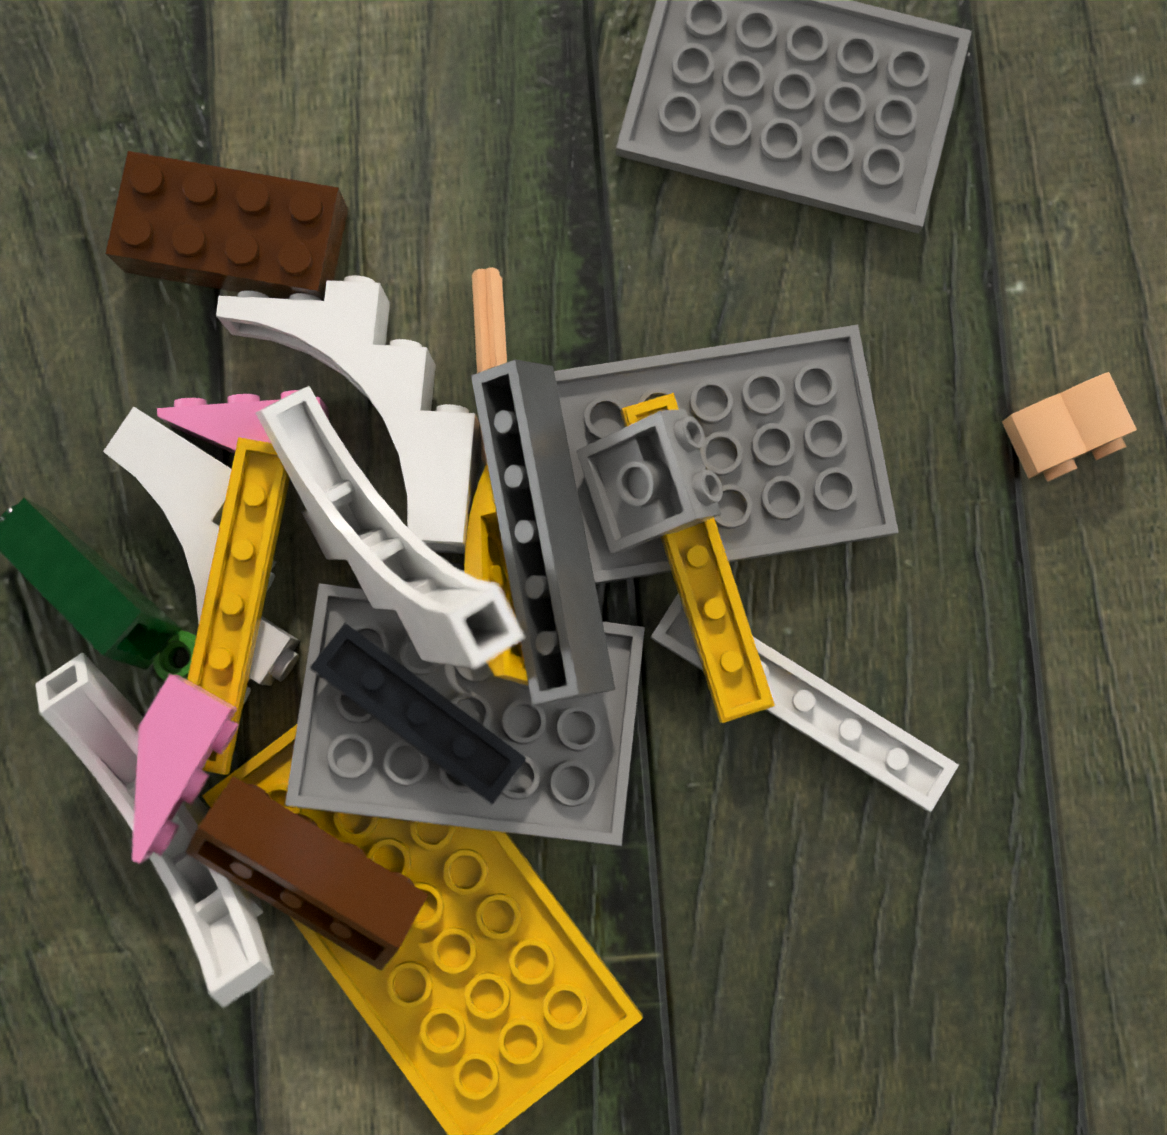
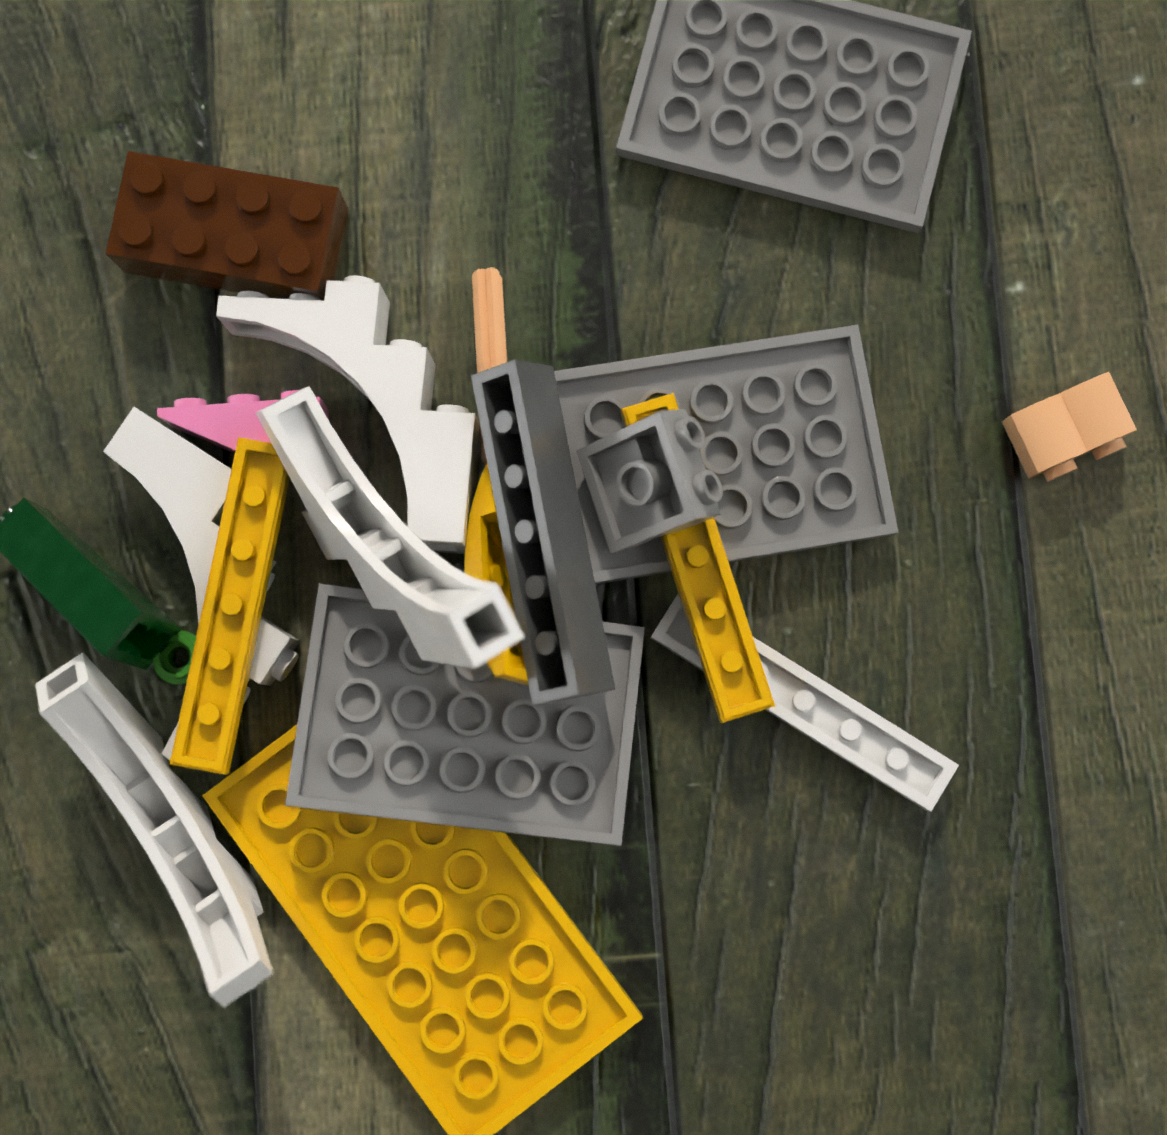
(172, 750): bright pink slope -> none
(307, 873): reddish brown brick -> none
(418, 713): black plate -> none

